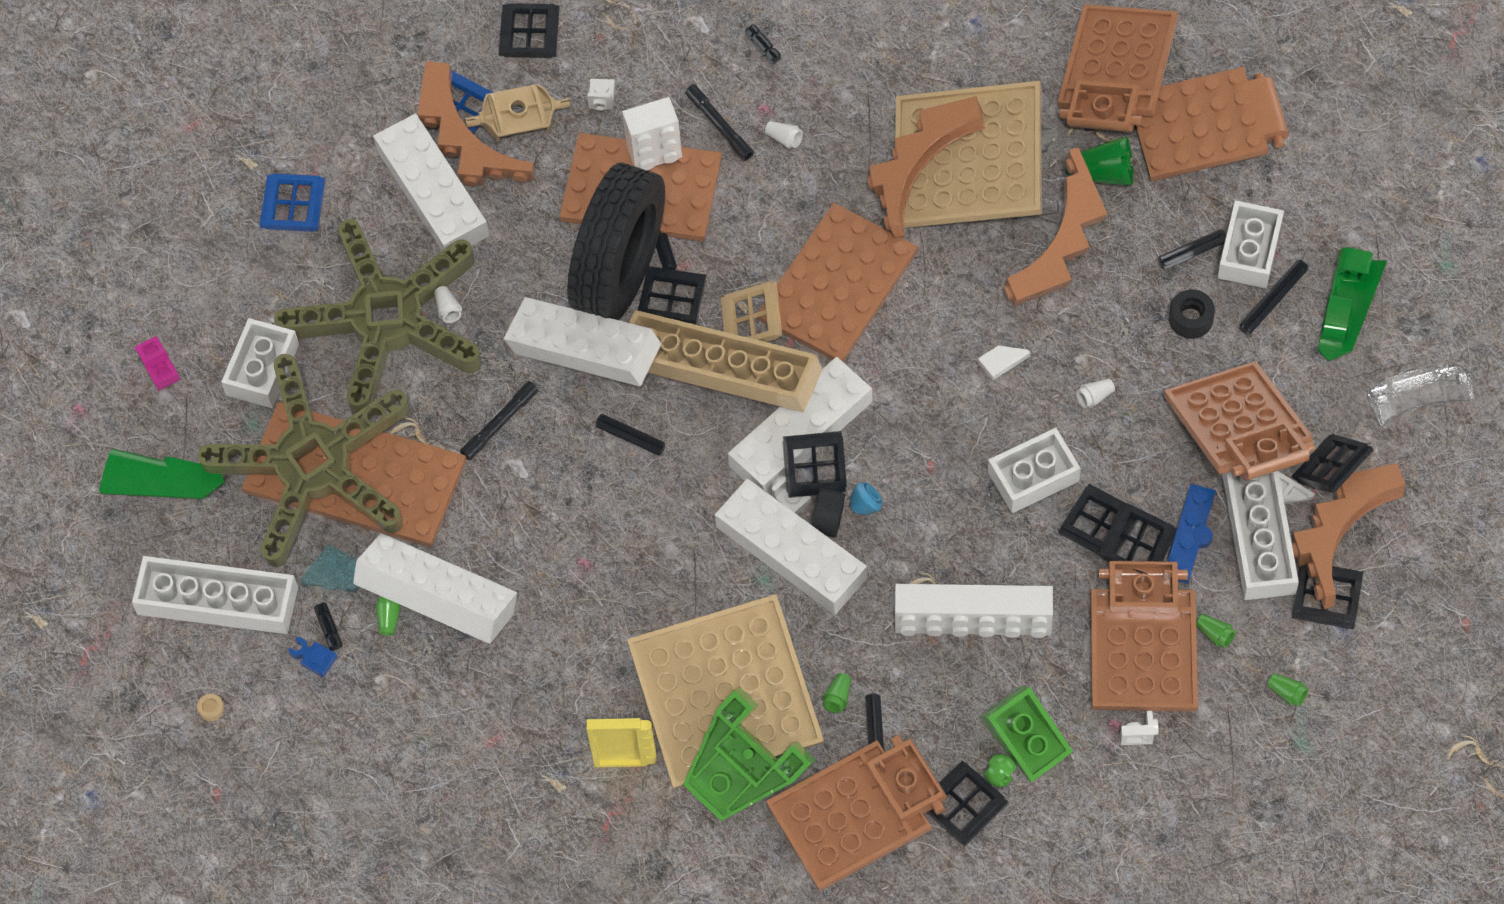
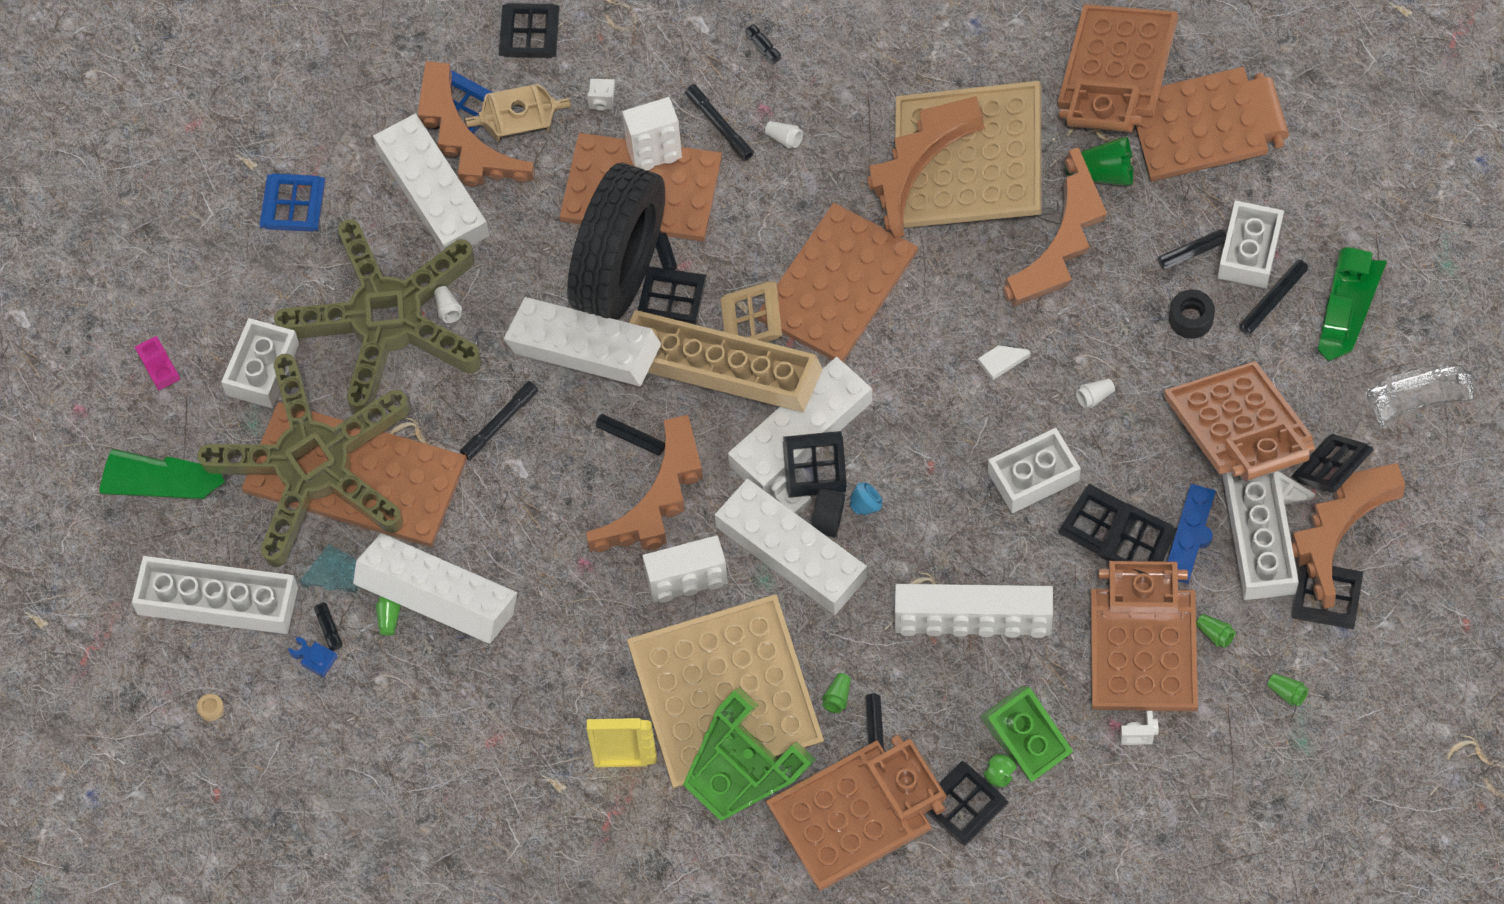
(665, 498): none -> nougat arch
(685, 569): none -> white brick

